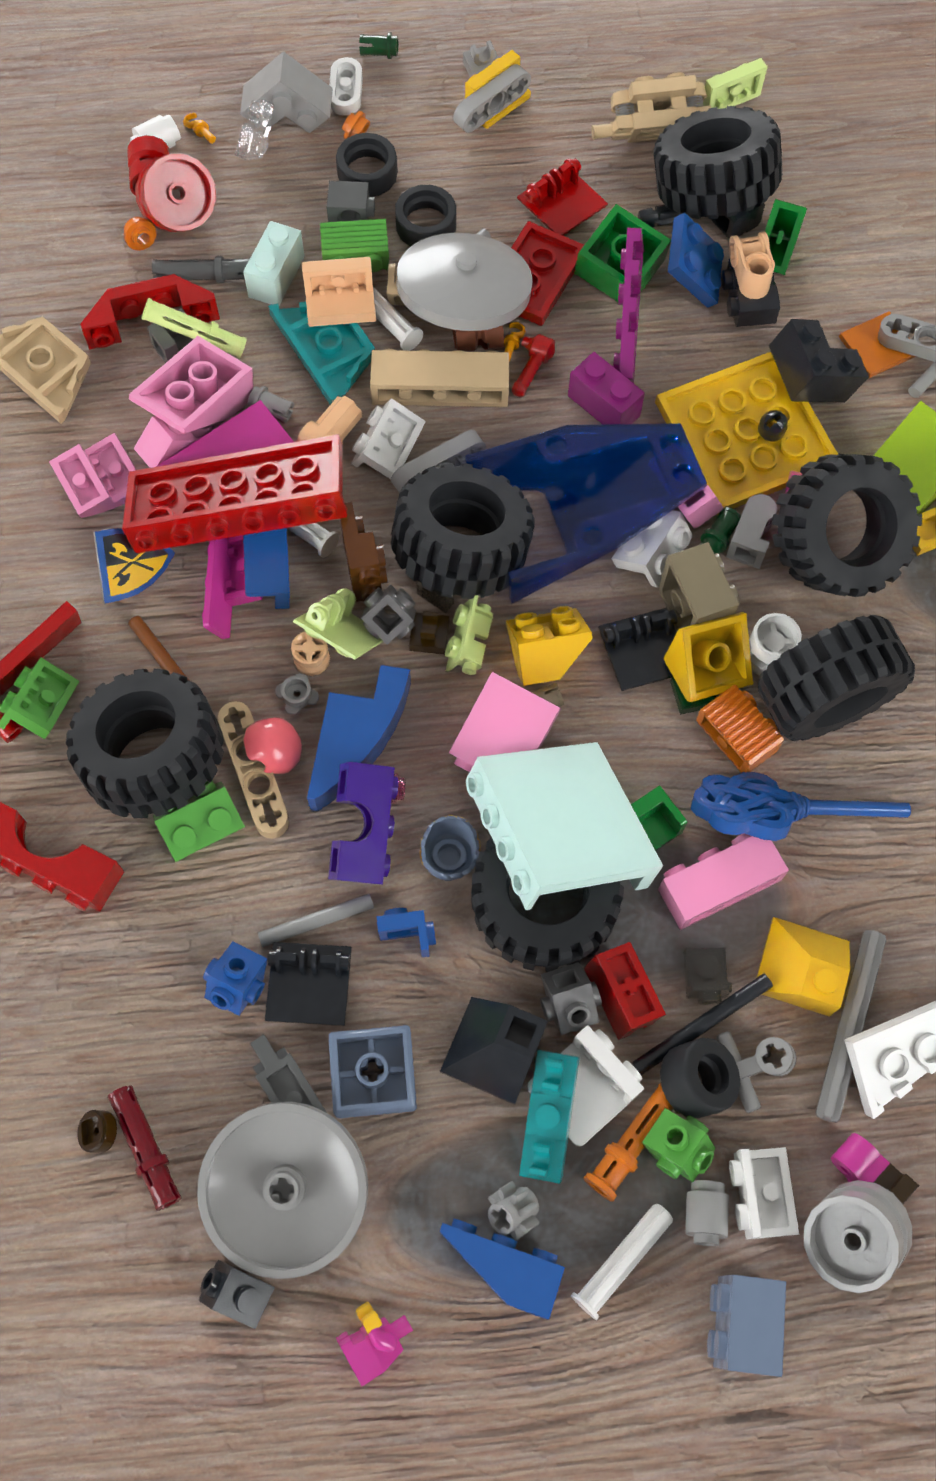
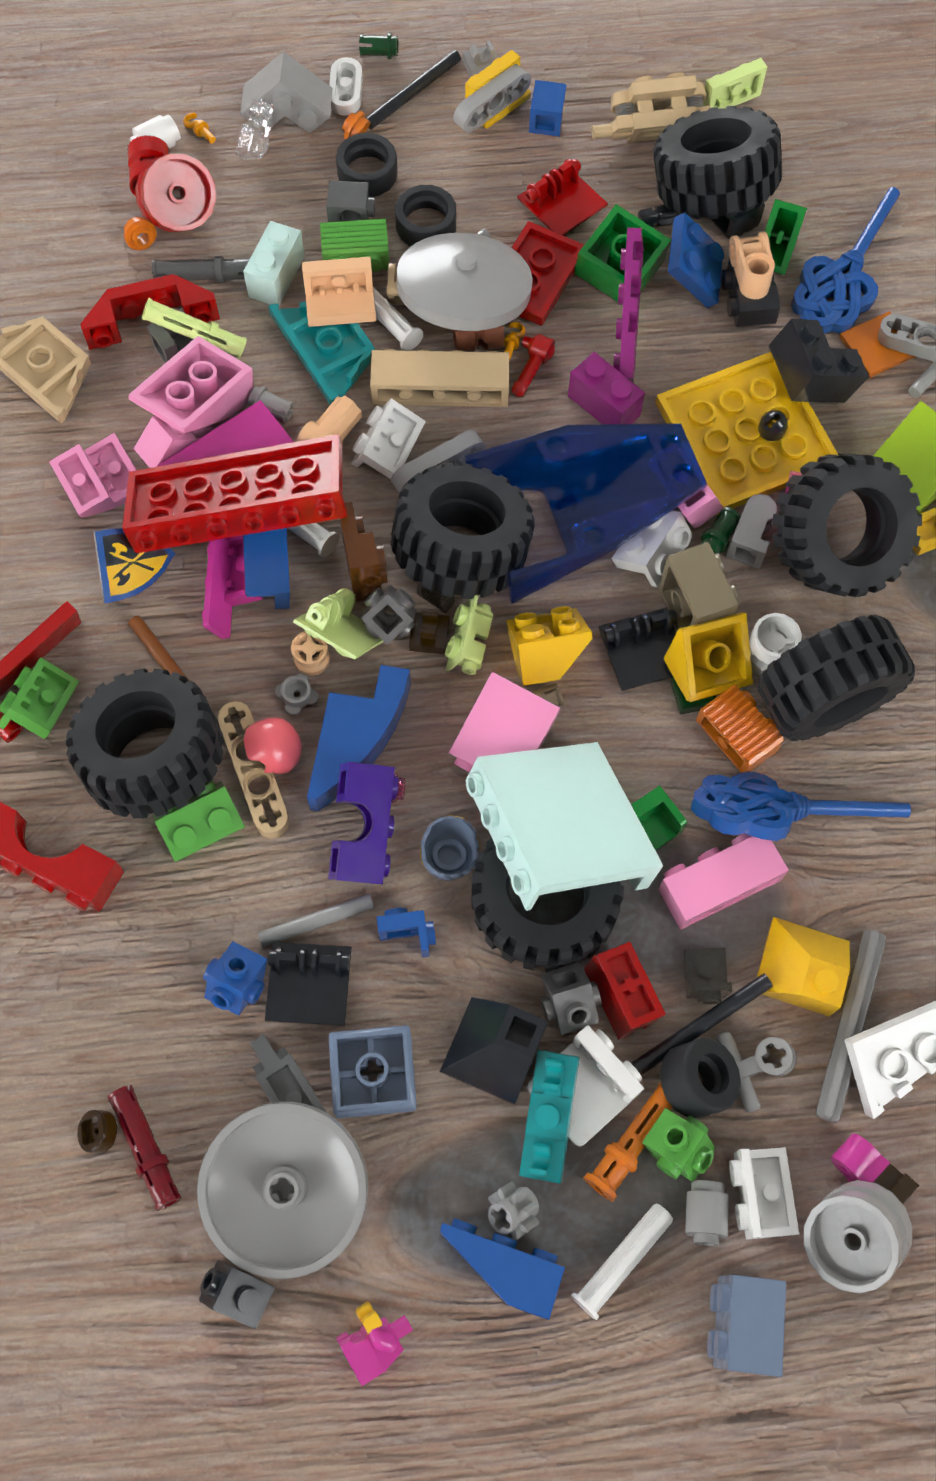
(413, 88): none -> black bar
(547, 108): none -> blue panel
(829, 281): none -> blue piece

